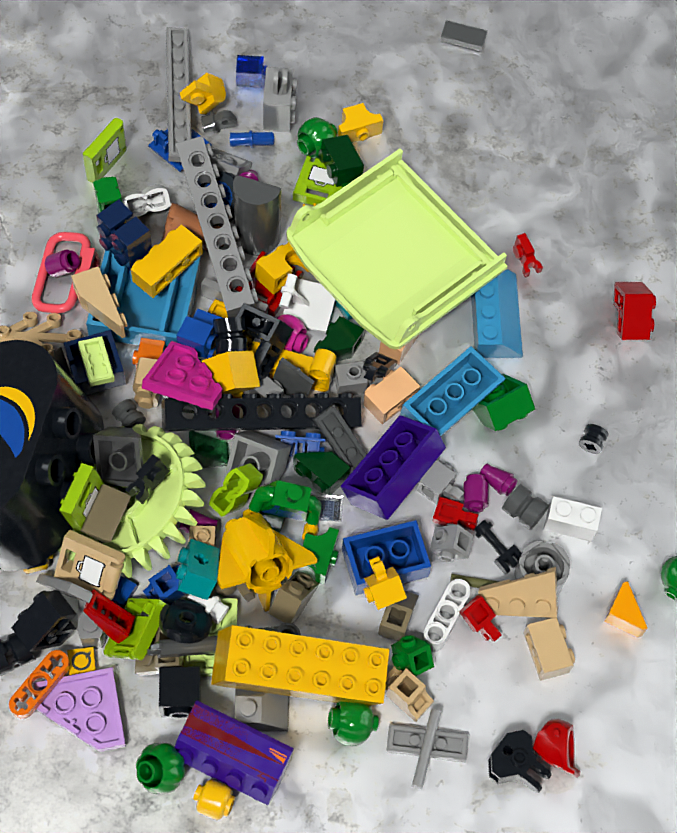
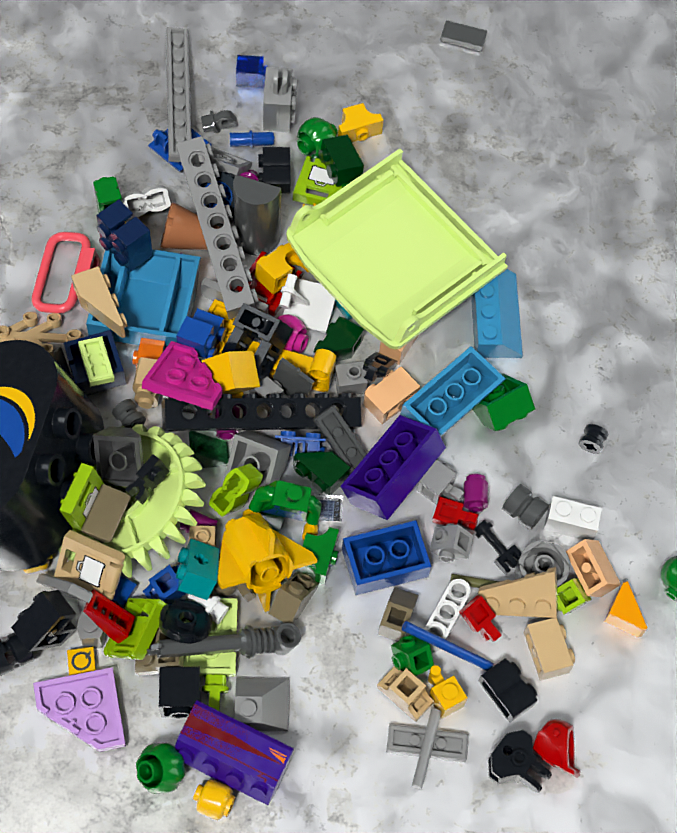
(21, 695): orange beam -> none
(61, 263): magenta brick -> none
(106, 149): lime container -> none
(166, 261): yellow brick -> none
(205, 93): yellow brick -> none
(215, 685): none -> lime piece
(230, 334): black wheel -> none
(275, 167): none -> black brick
(299, 666): yellow brick -> none
(352, 722): green plant -> none
(383, 586): yellow brick -> none
(447, 646): none -> blue bar
(447, 693): none -> yellow brick
(499, 479): magenta cone -> none
(508, 689): none -> black brick
(525, 252): red plate -> none
(571, 596): none -> lime brick
(593, 568): none -> light nougat brick
(634, 309): red brick -> none

